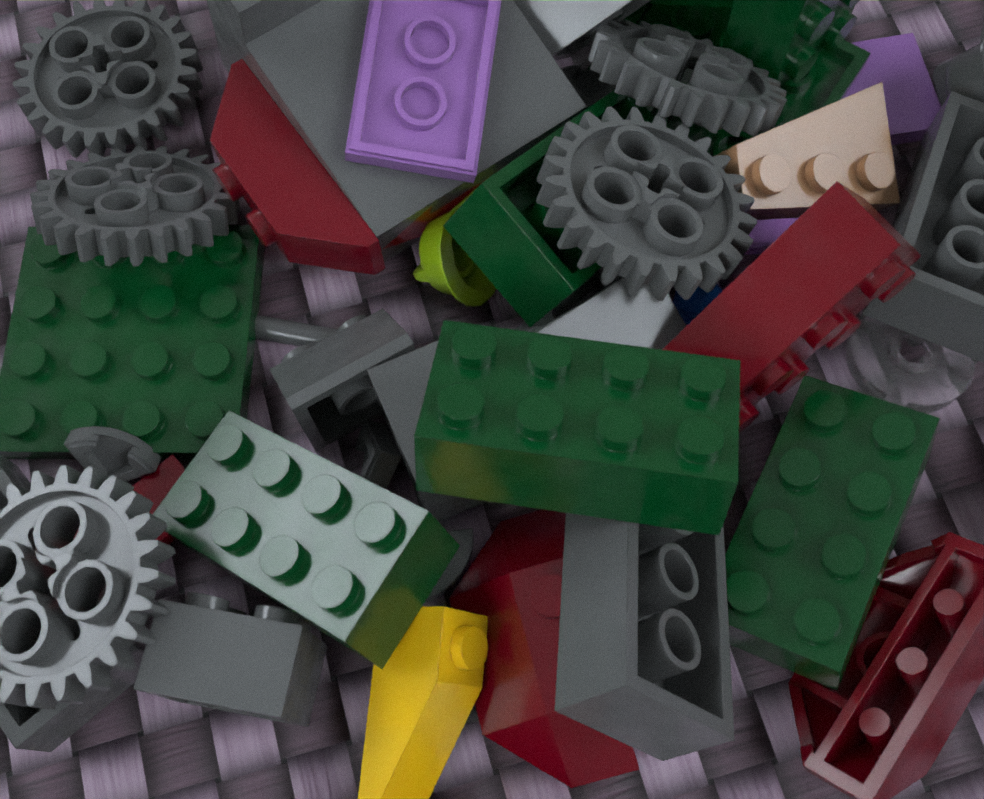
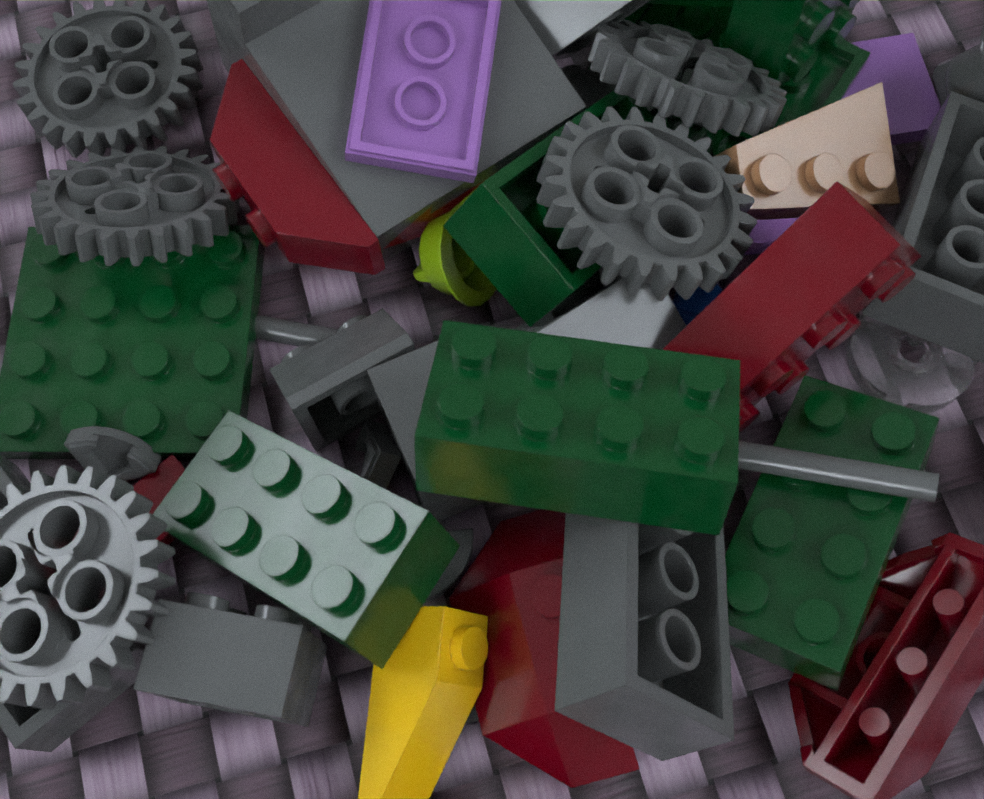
(839, 471): none -> dark grey bar

